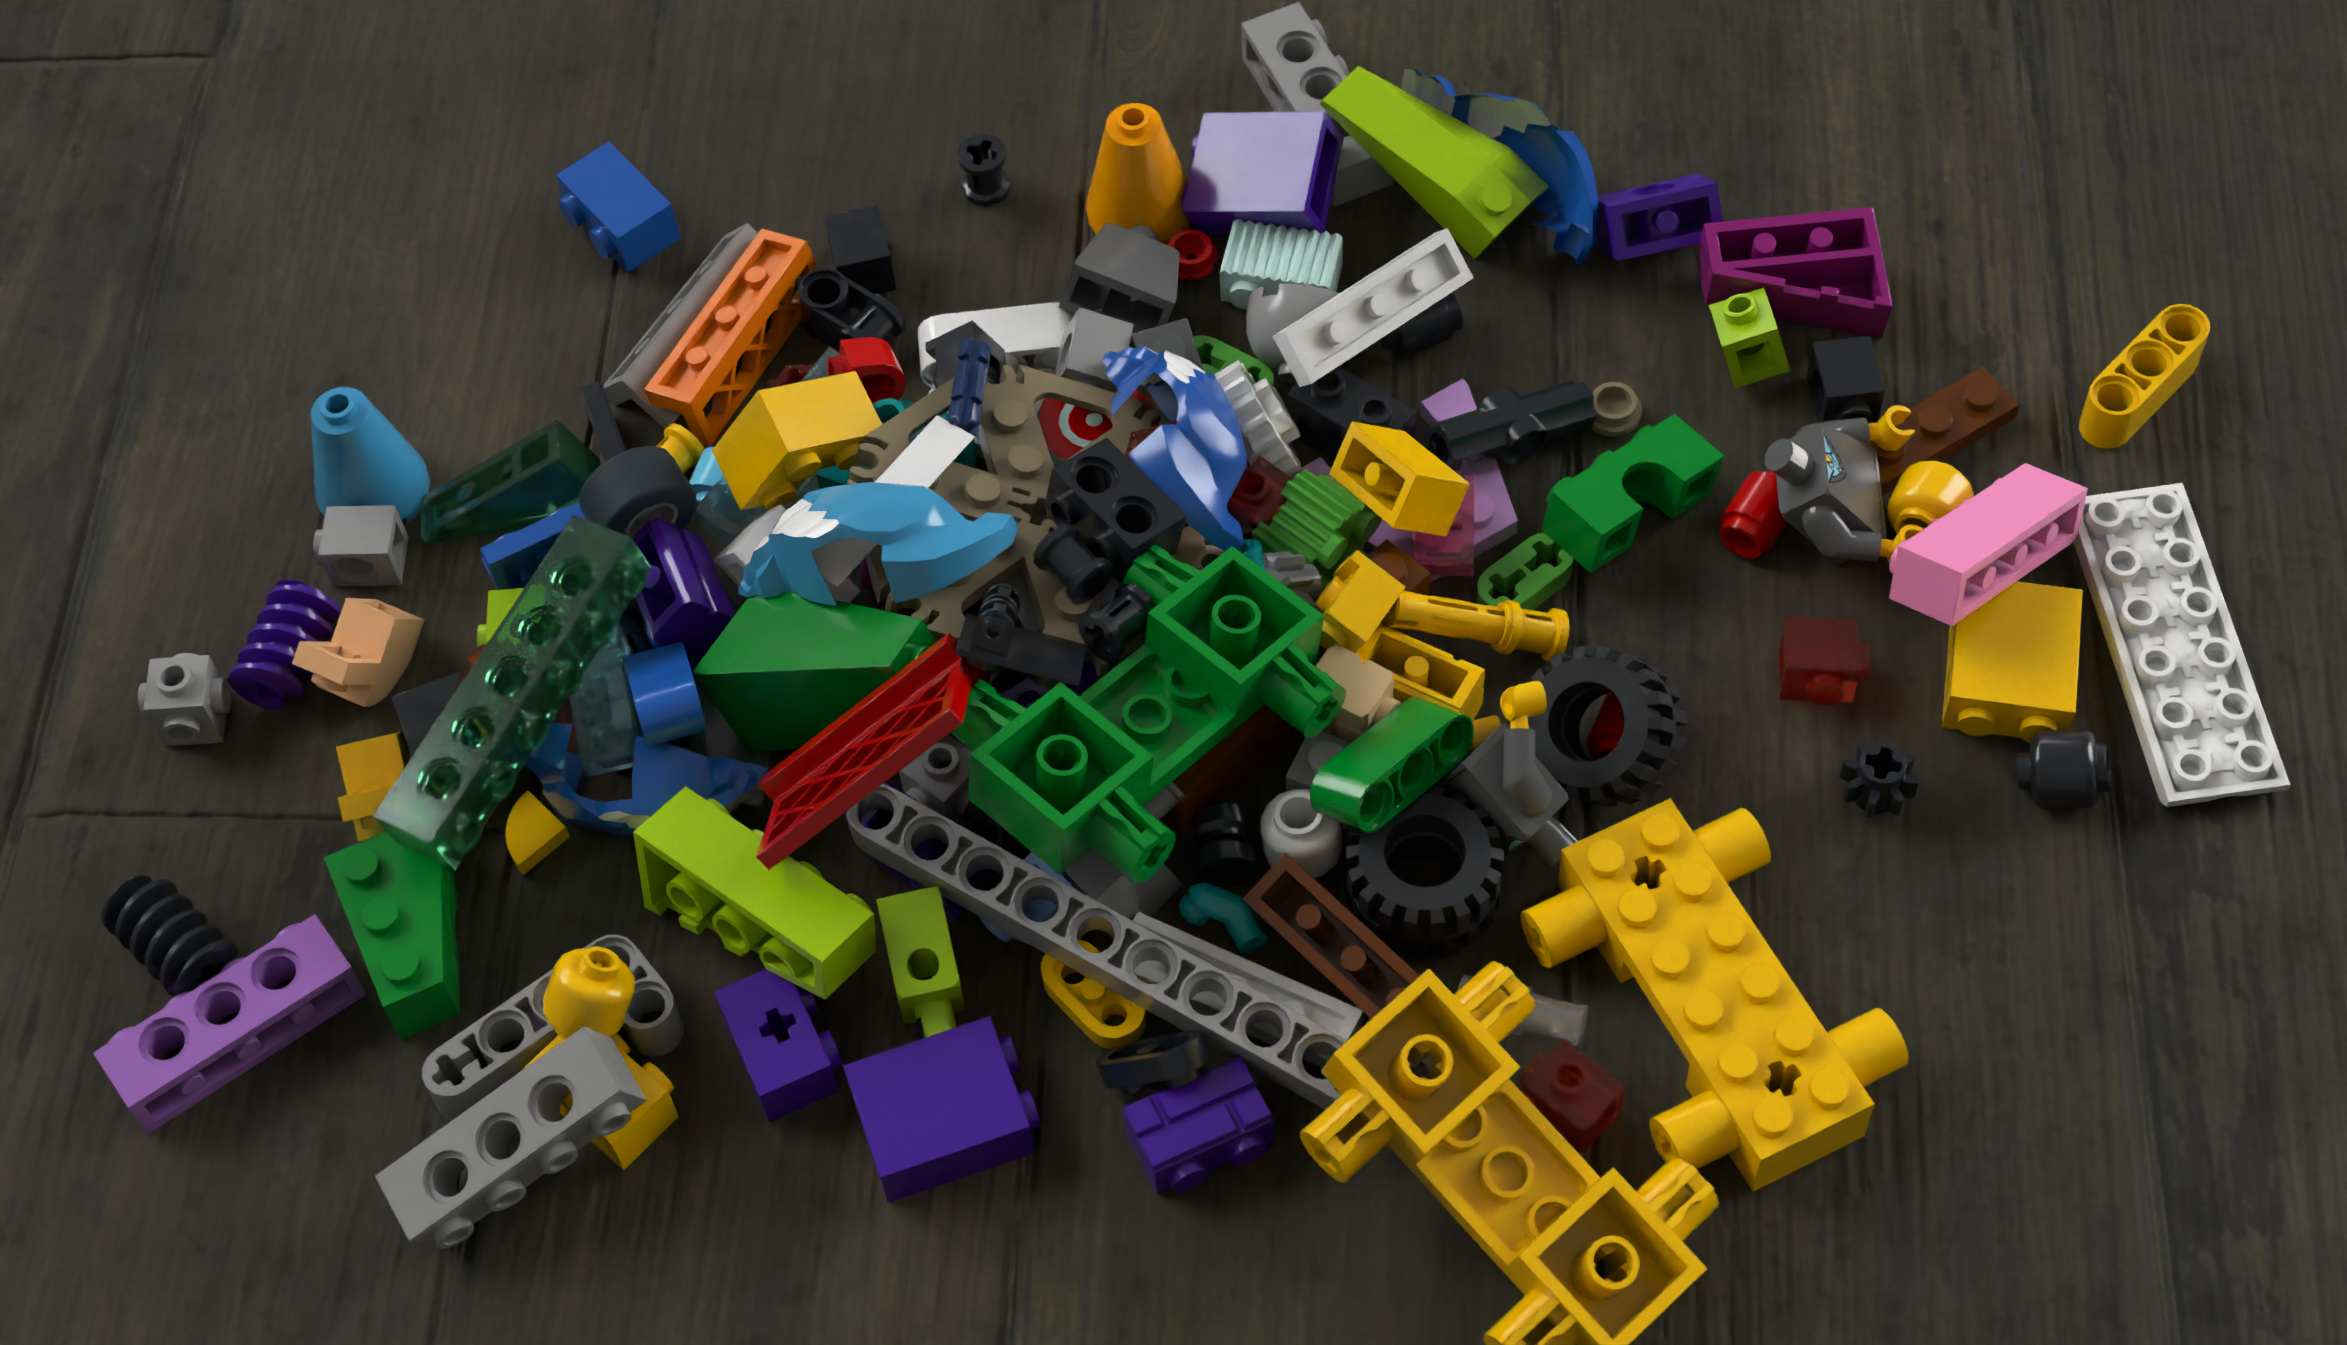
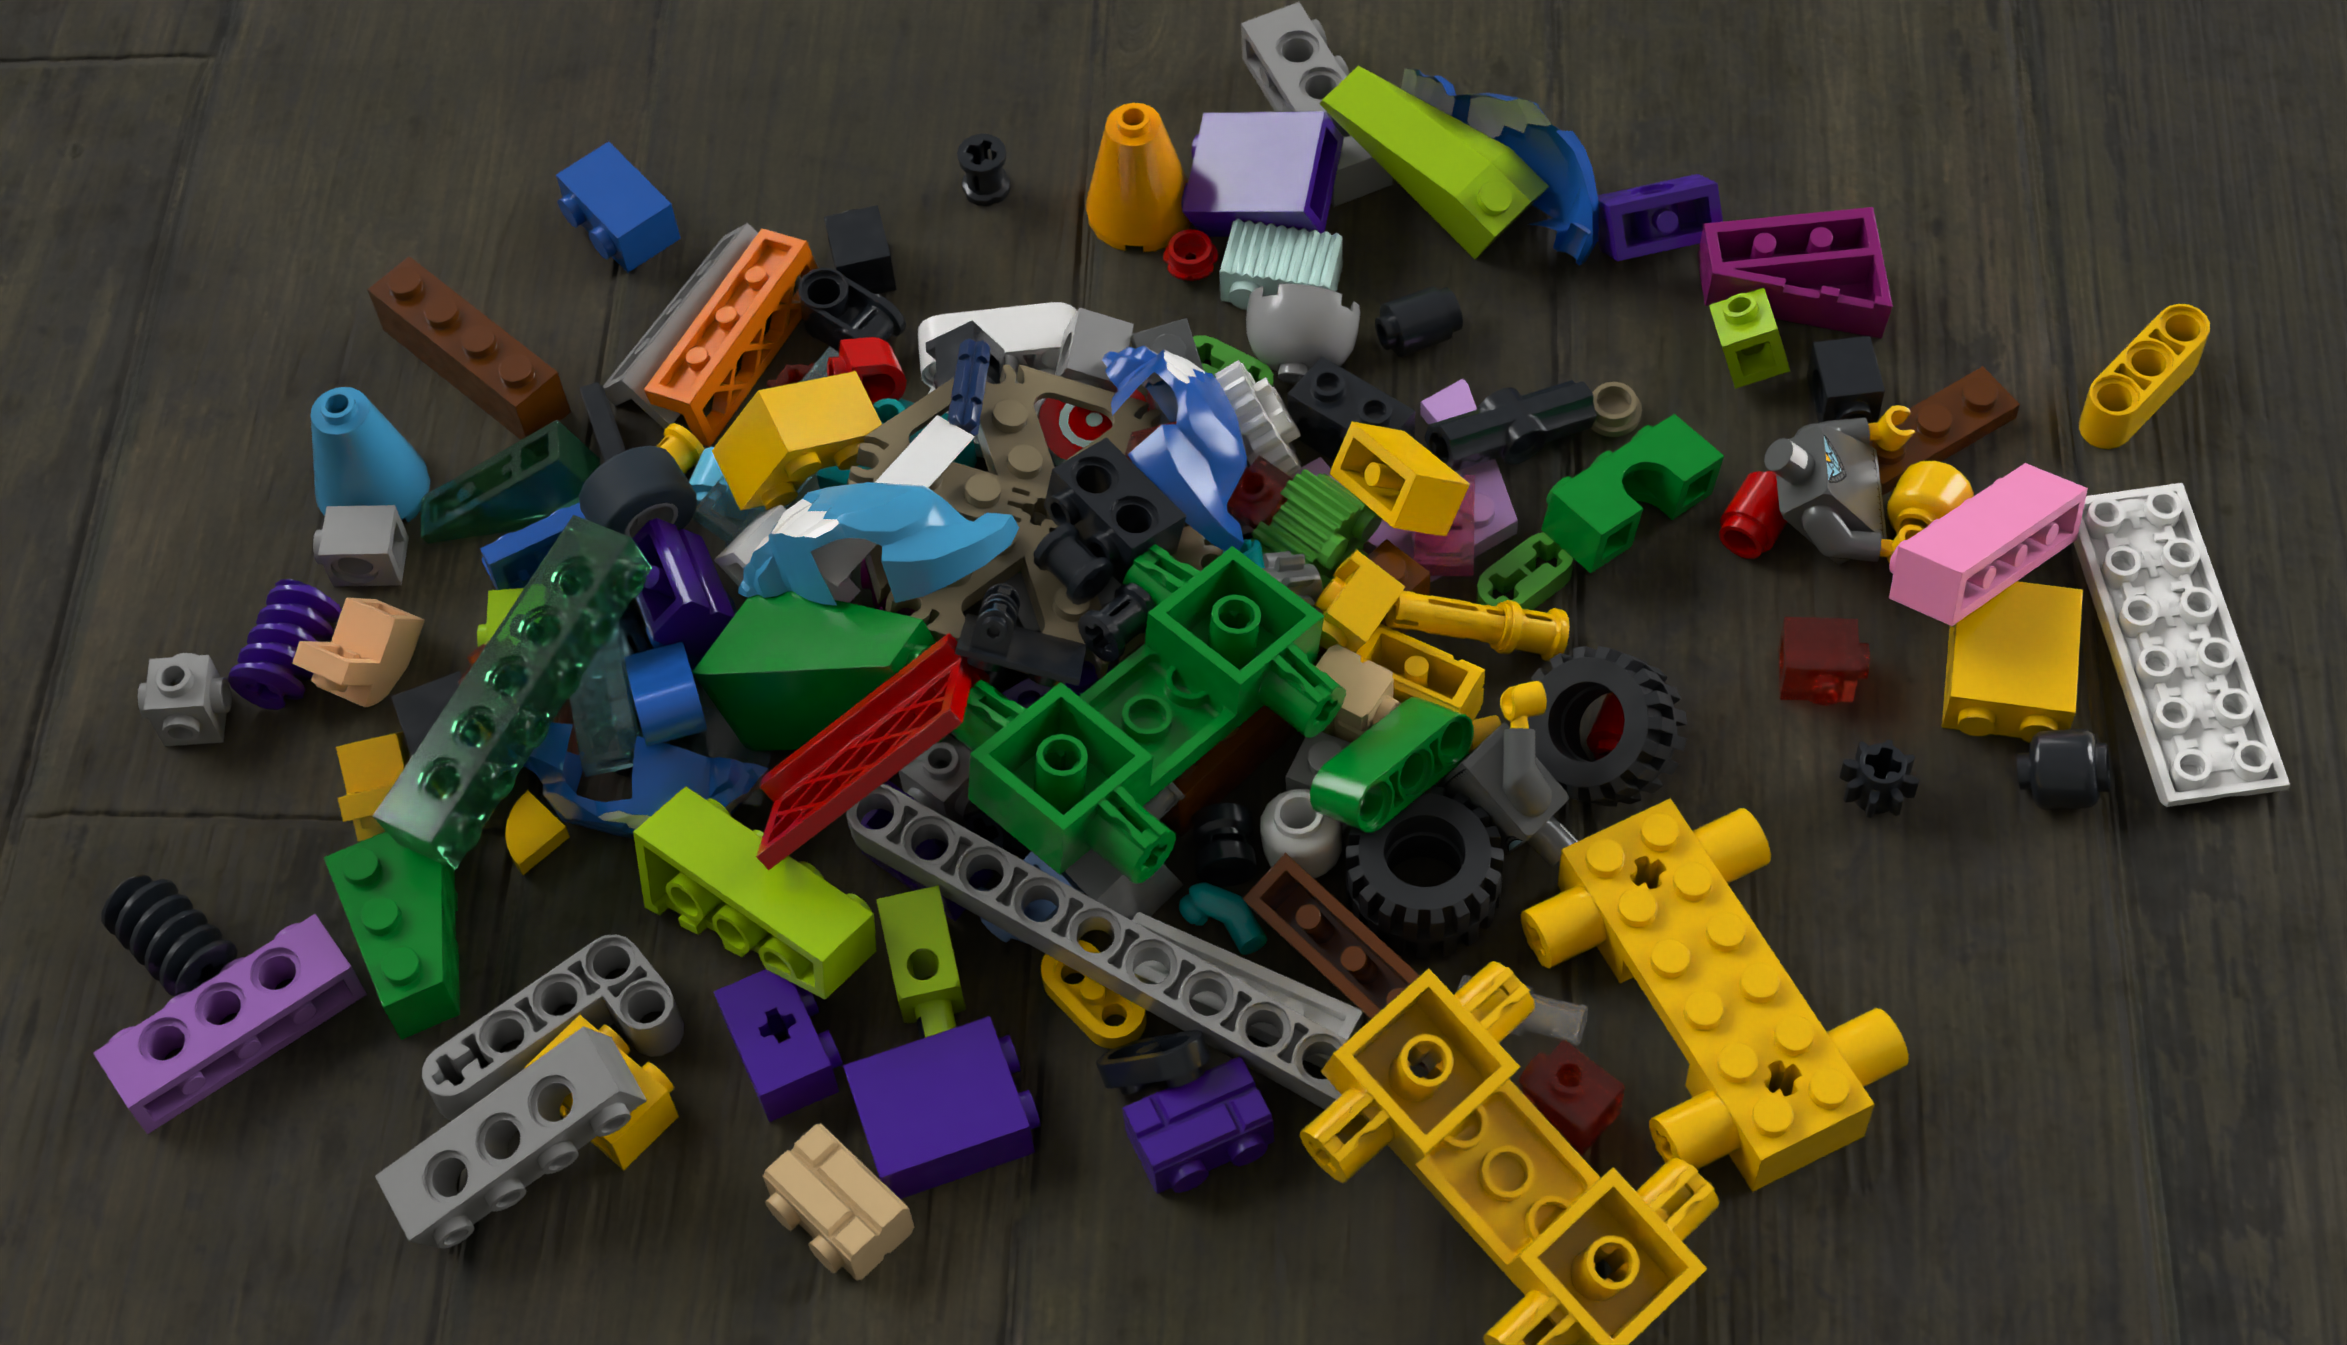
(468, 349): none -> reddish brown brick
(588, 990): yellow head -> none
(836, 1203): none -> tan brick
(1125, 277): dark grey torso -> none
(1372, 307): white plate -> none

